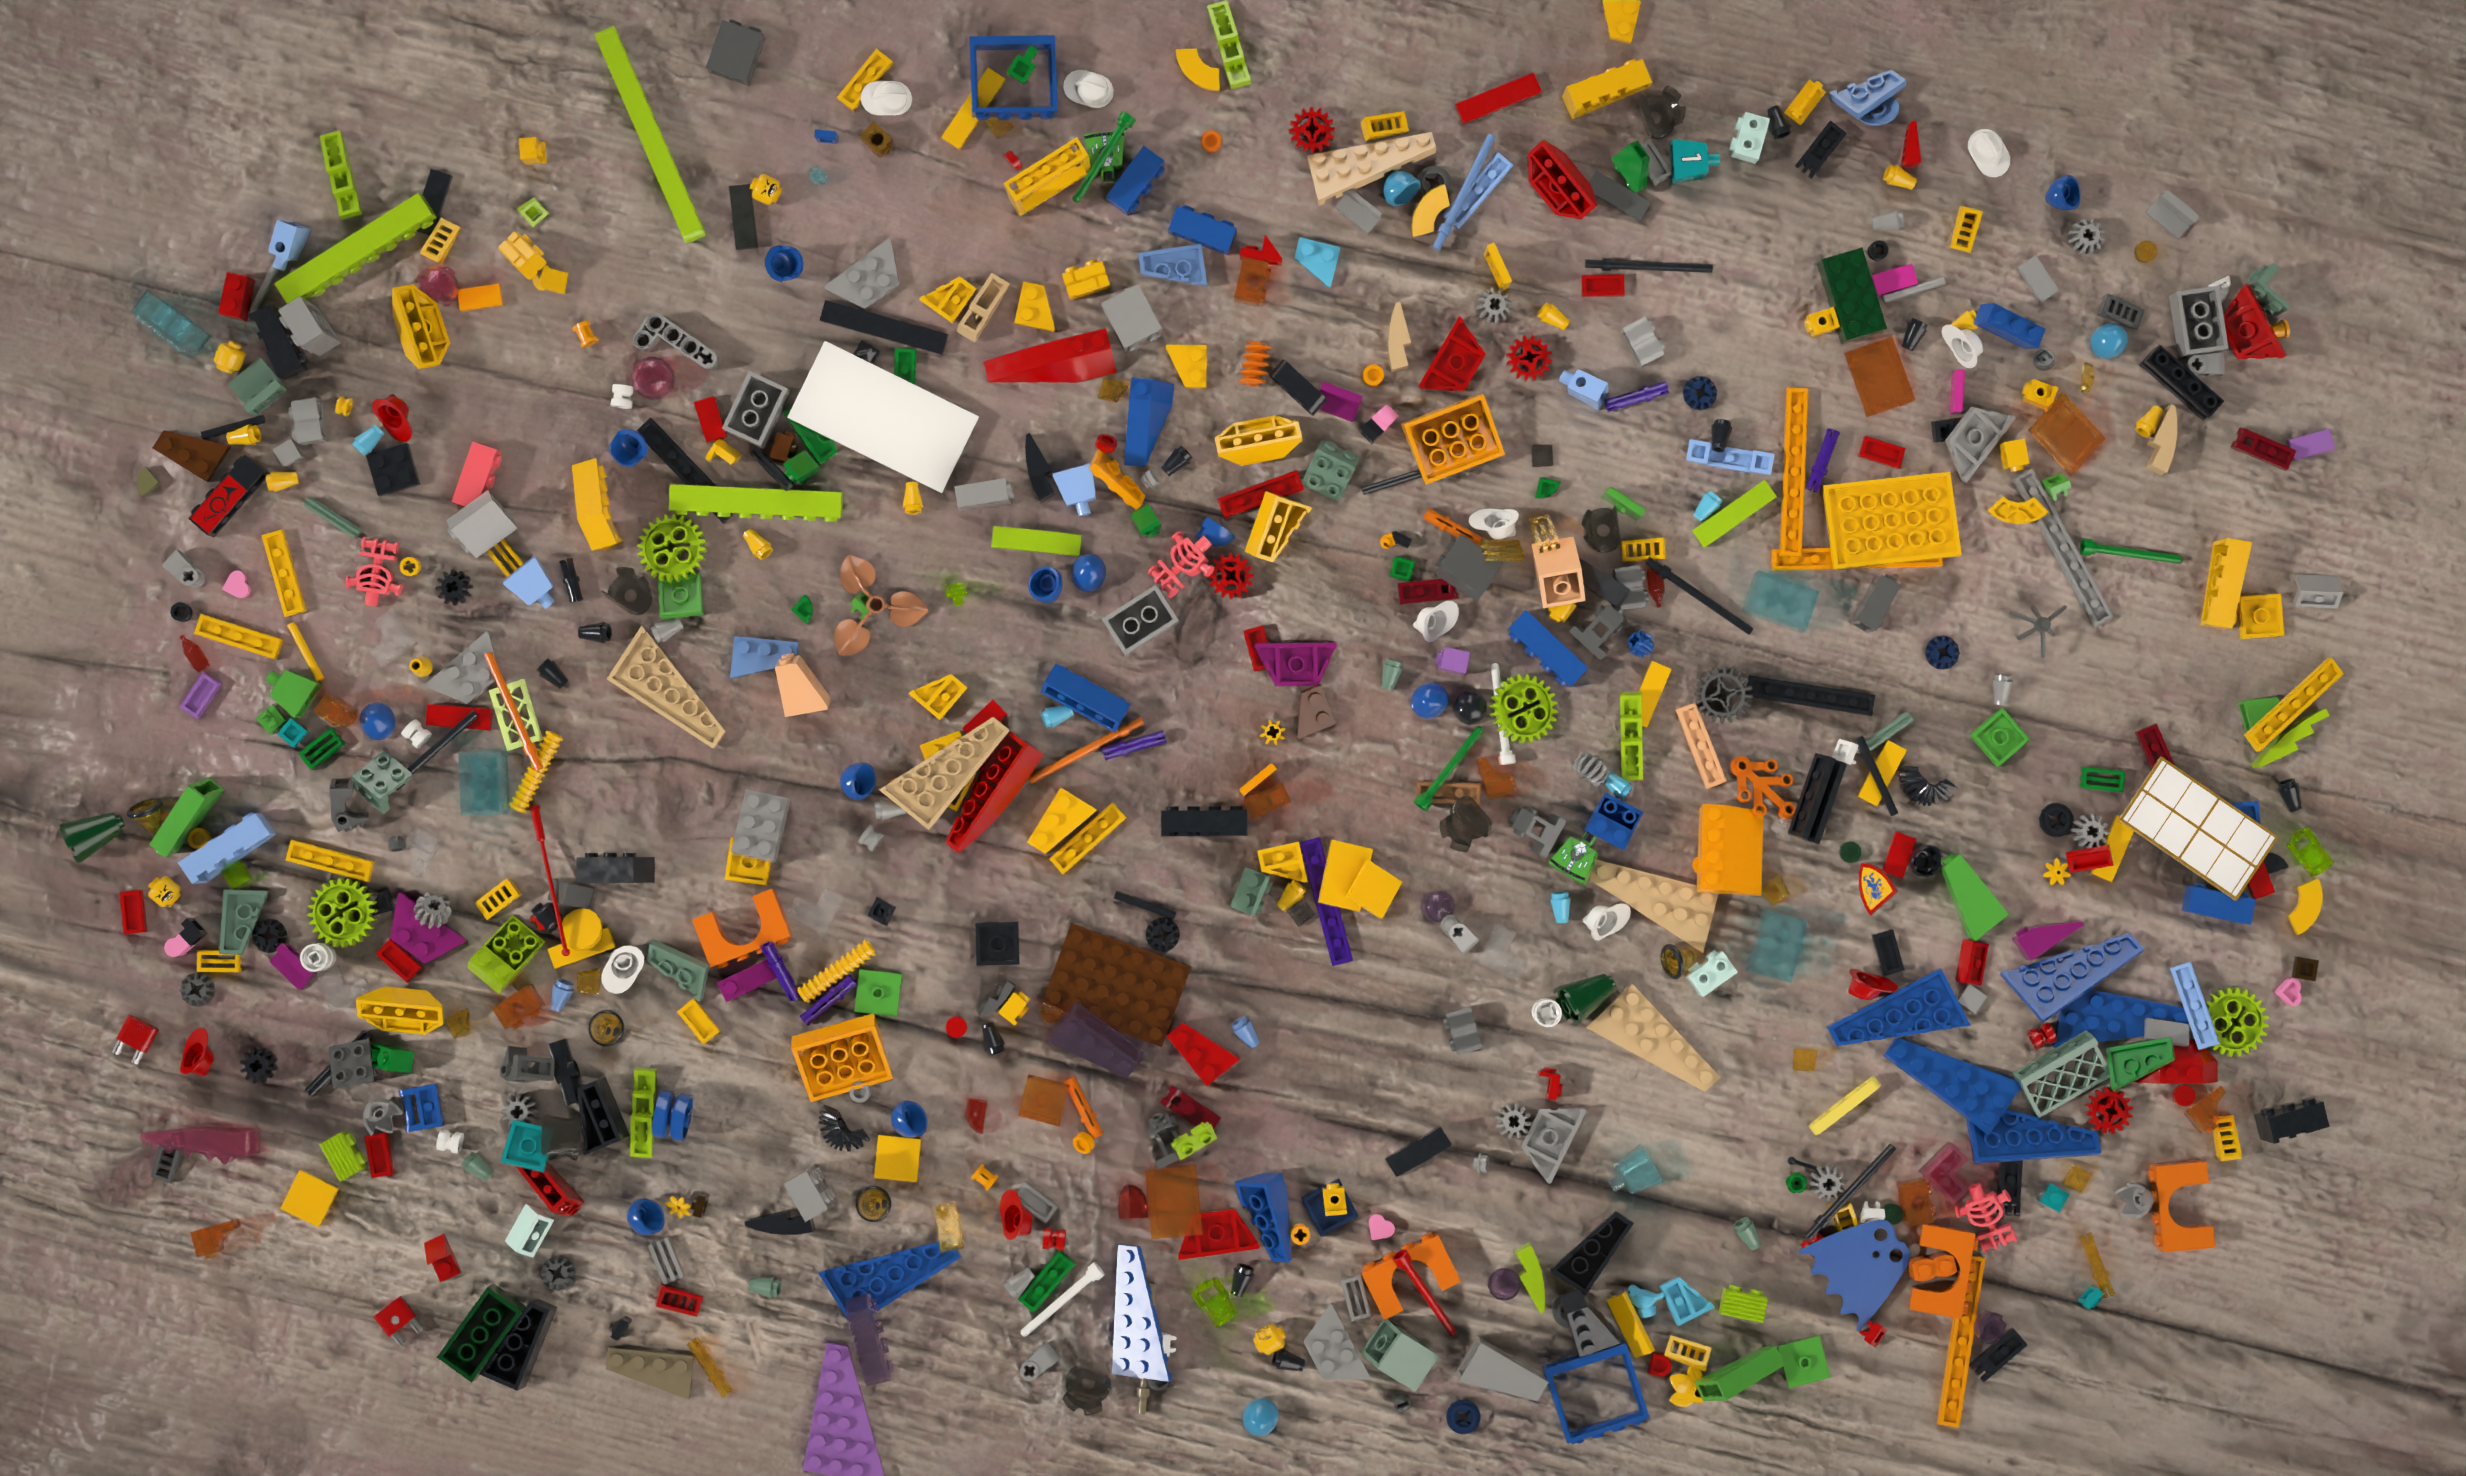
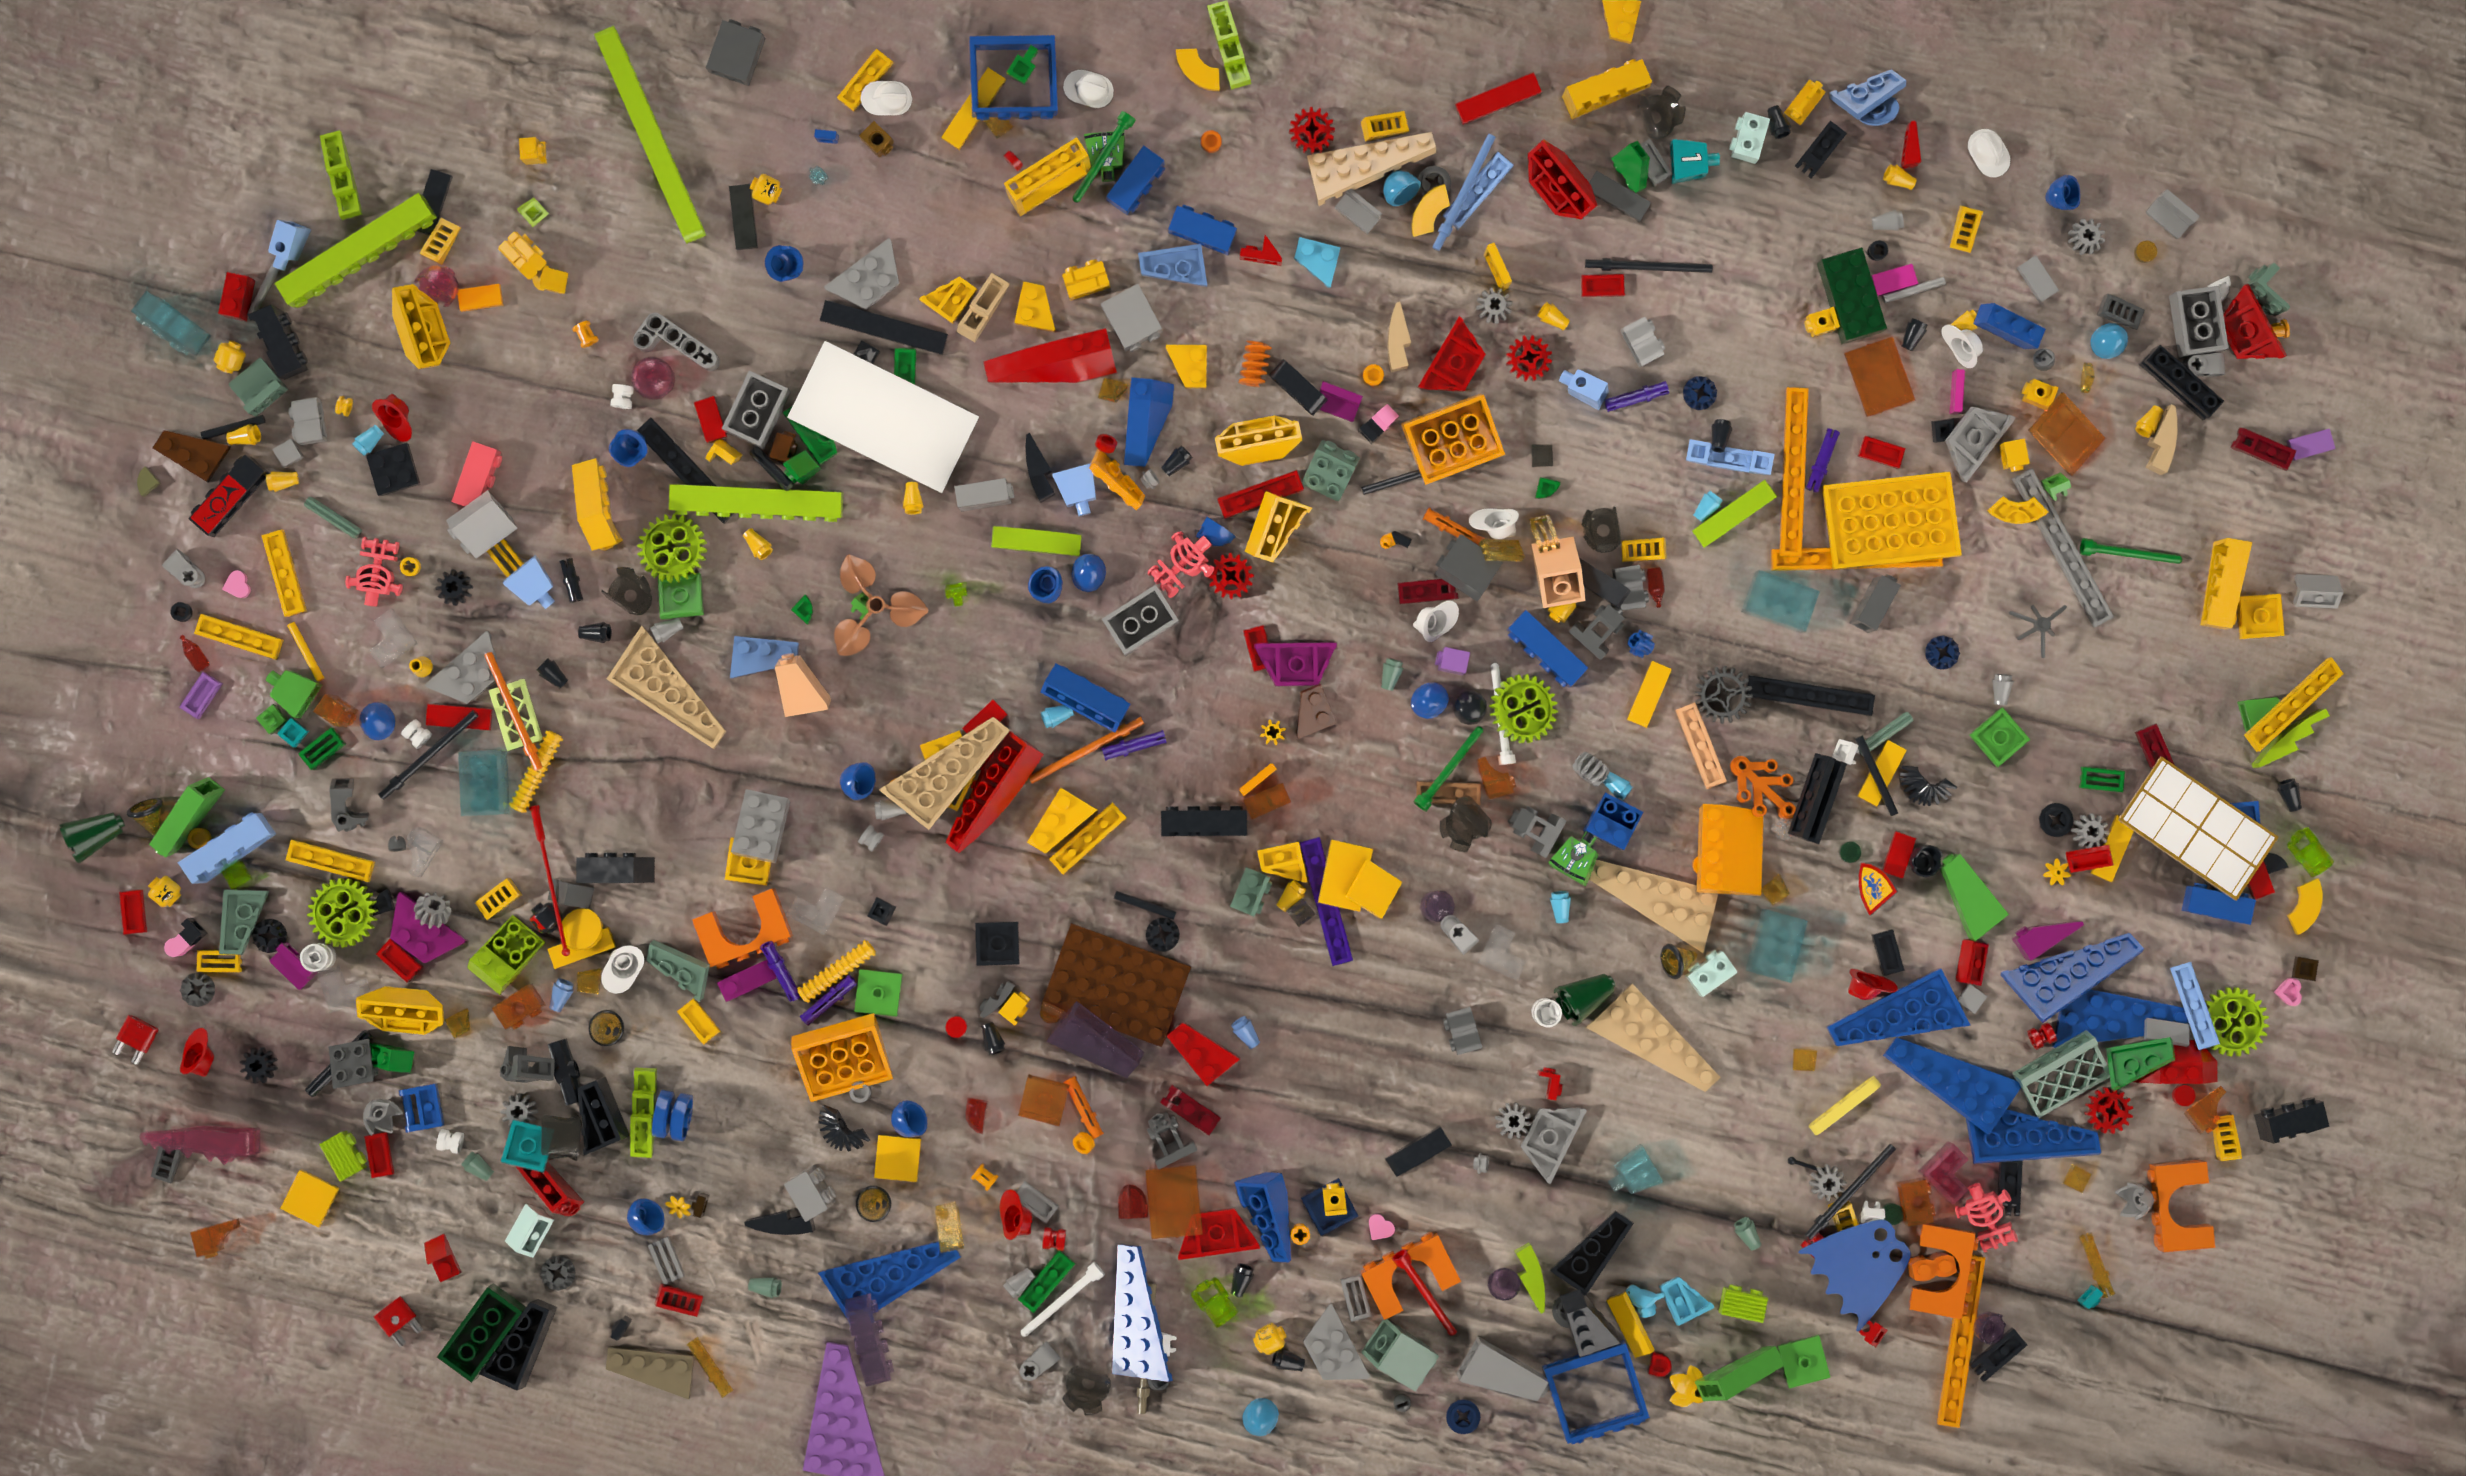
(308, 326): light grey brick -> none
(379, 780): sand green bracket -> none
(939, 695): yellow wing -> none
(1146, 522): green slope -> none
(1201, 1136): lime hinge -> none
(1252, 269): clear orange brick -> none
(1402, 569): green tile -> none
(1607, 920): white piece -> none
(1623, 503): bright green plate -> none
(1631, 735): lime slope -> none
(1665, 573): black bar -> none
(1699, 1348): yellow slope -> none
(1800, 1187): green plate -> none
(2054, 1197): teal plate -> none

